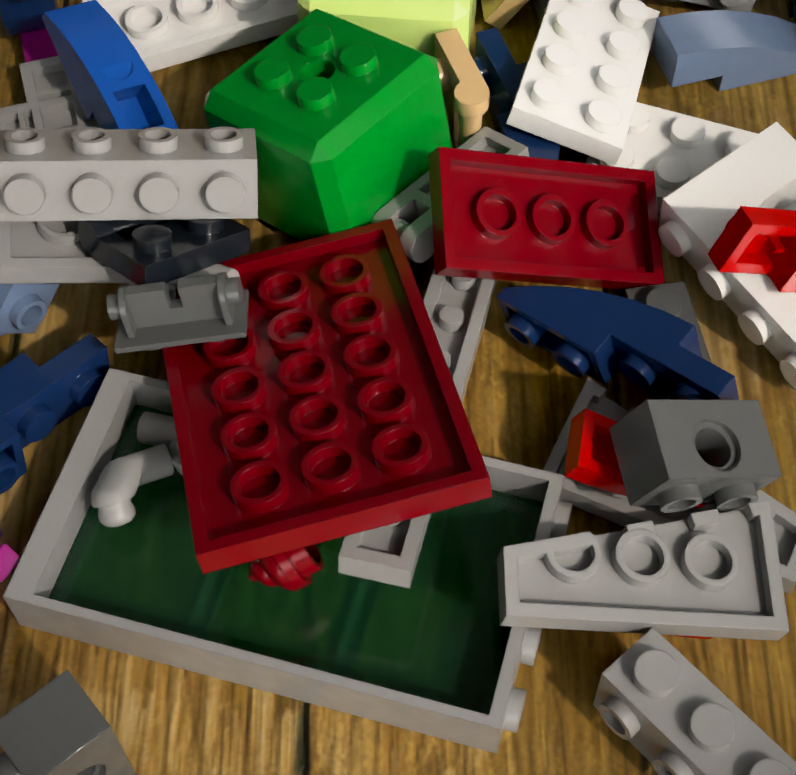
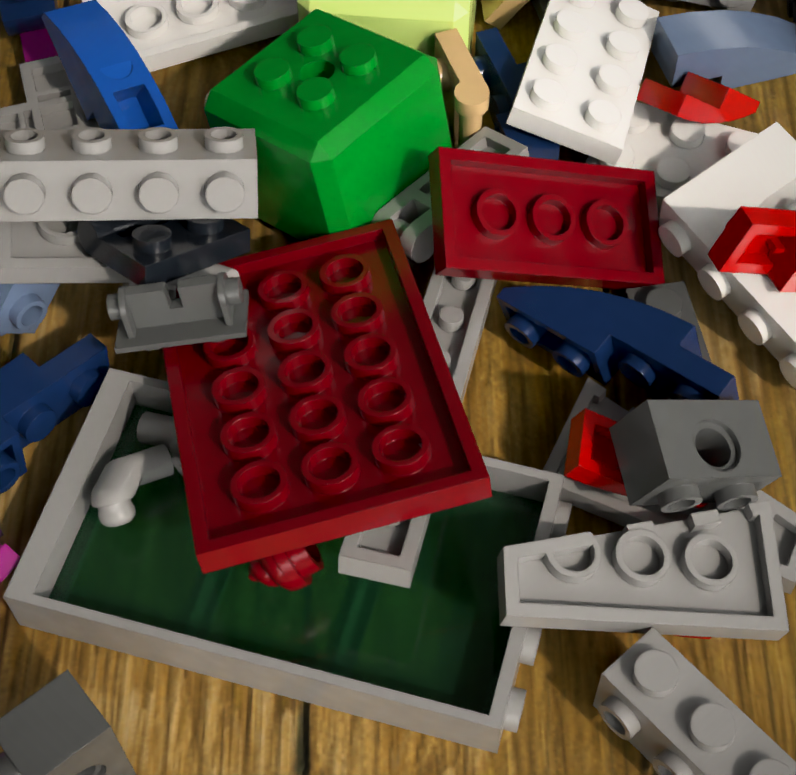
(698, 100): none -> red slope

